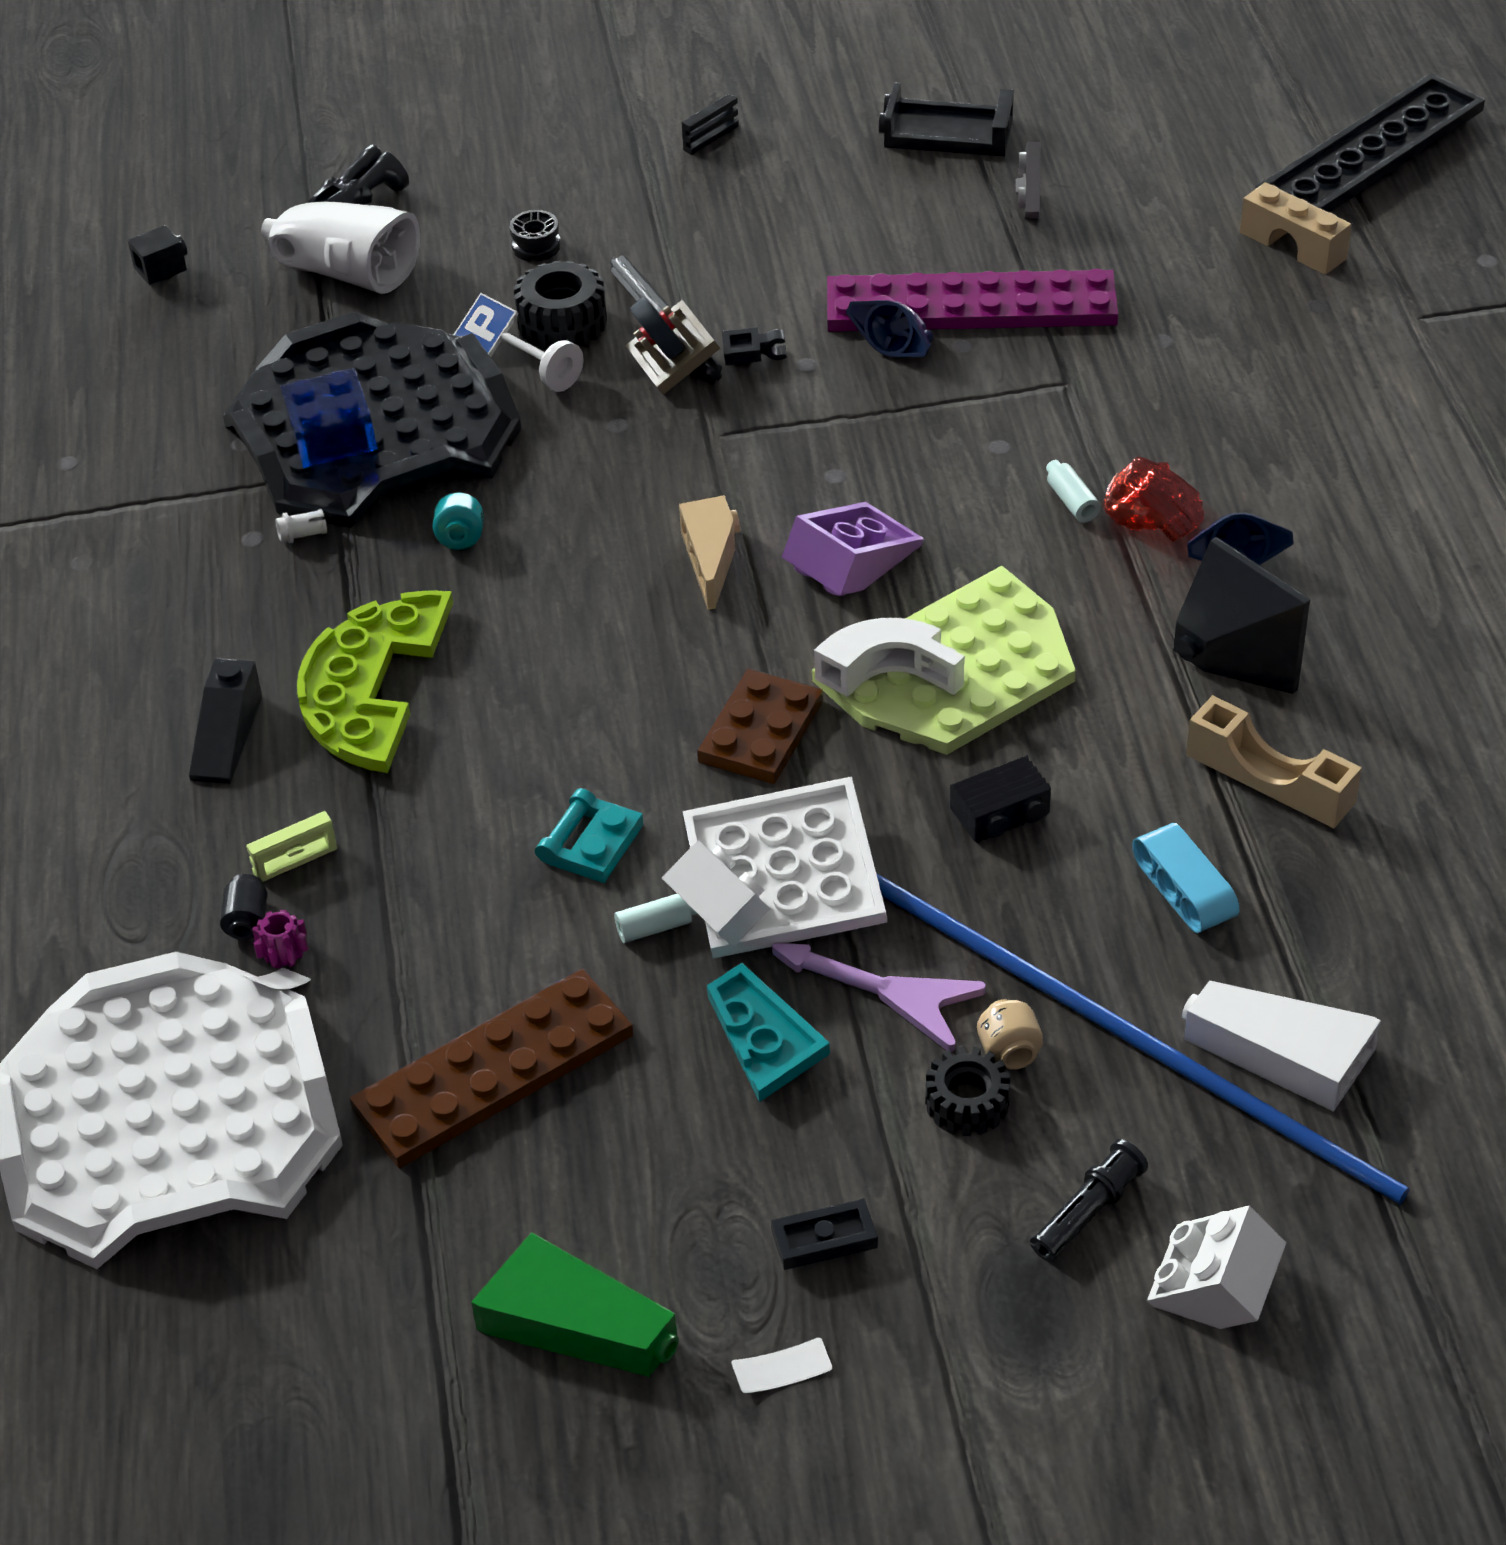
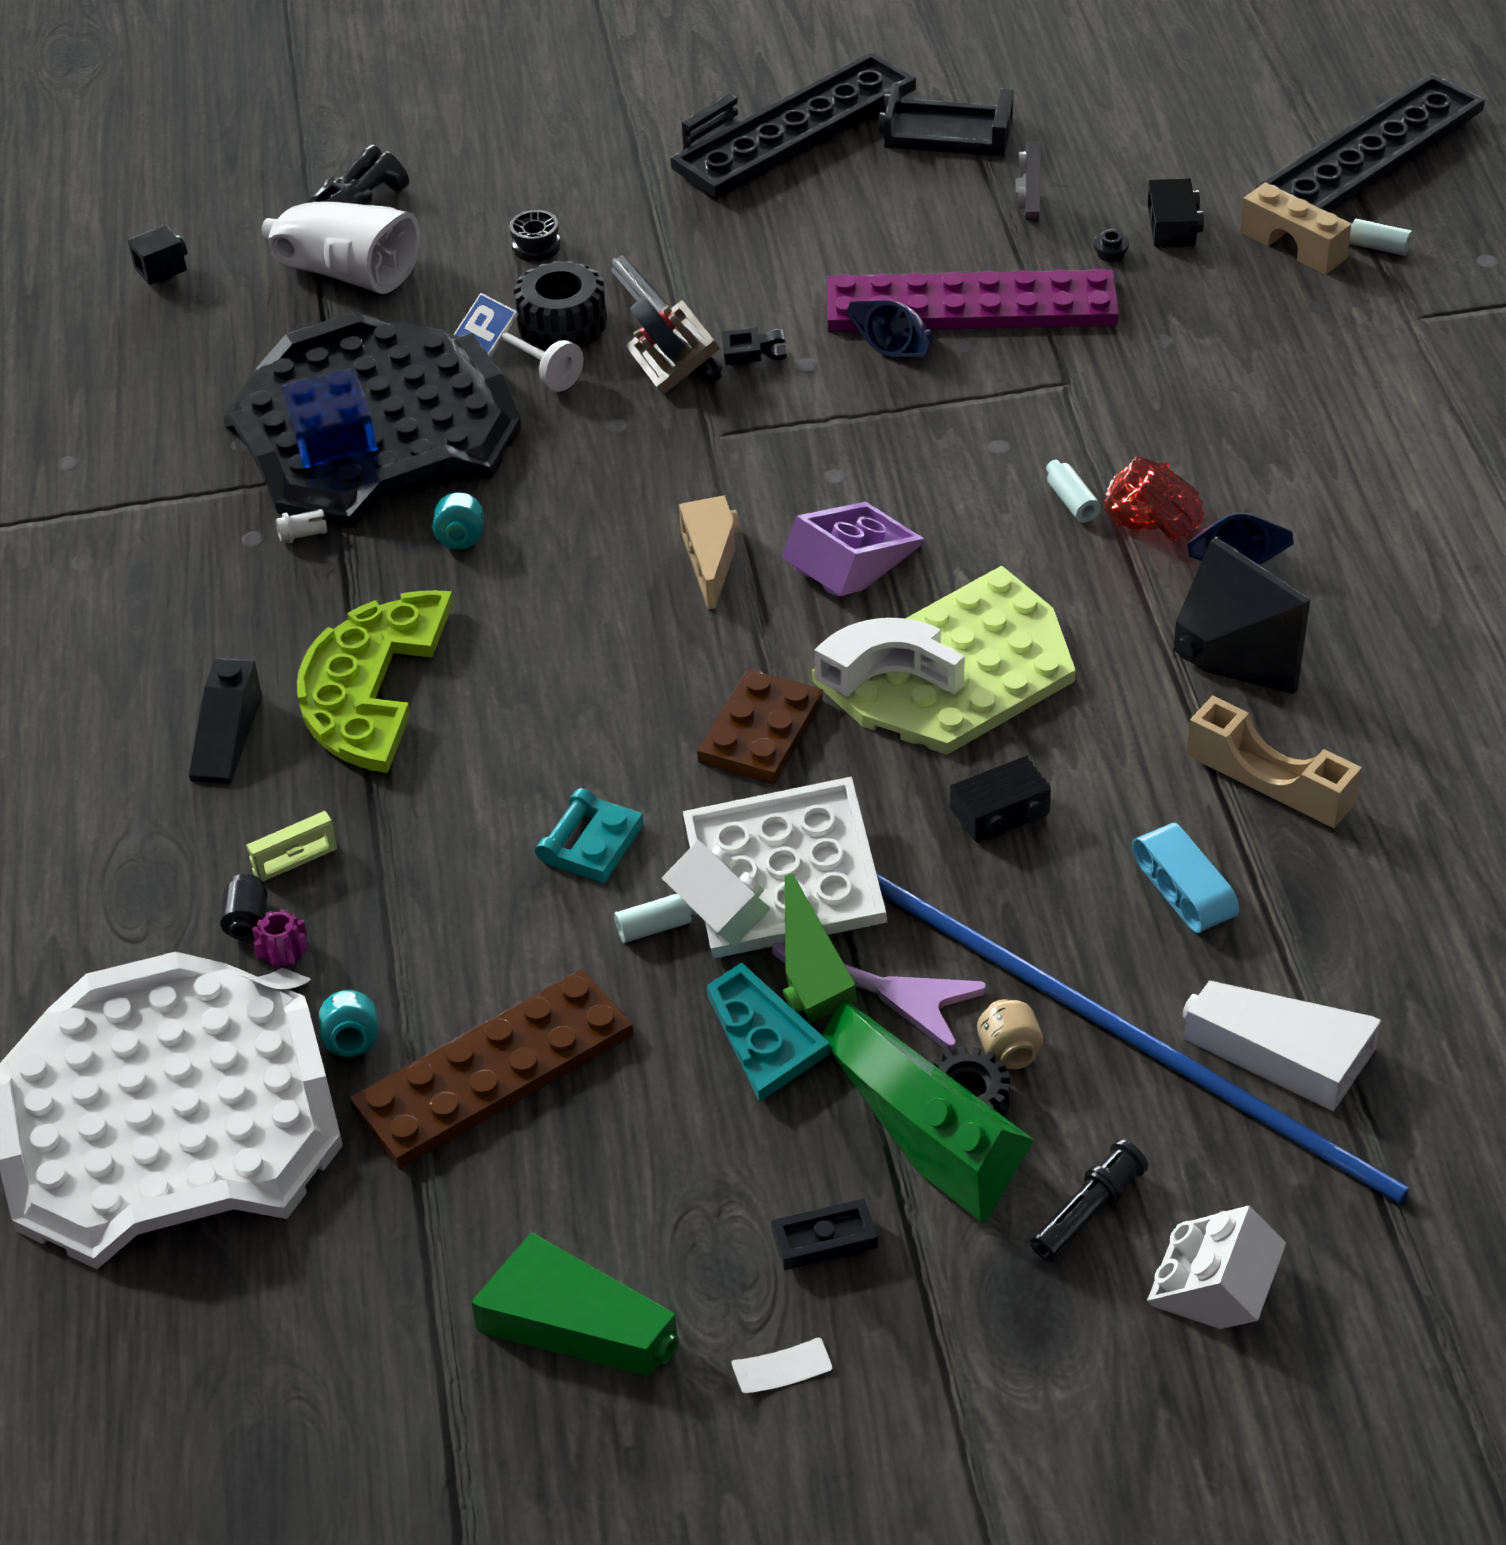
(348, 1023): none -> teal head
(790, 124): none -> black plate
(813, 967): none -> bright green slope
(930, 1116): none -> green wedge
(1111, 245): none -> black plate
(1174, 212): none -> black brick
(1380, 237): none -> light aqua cylinder

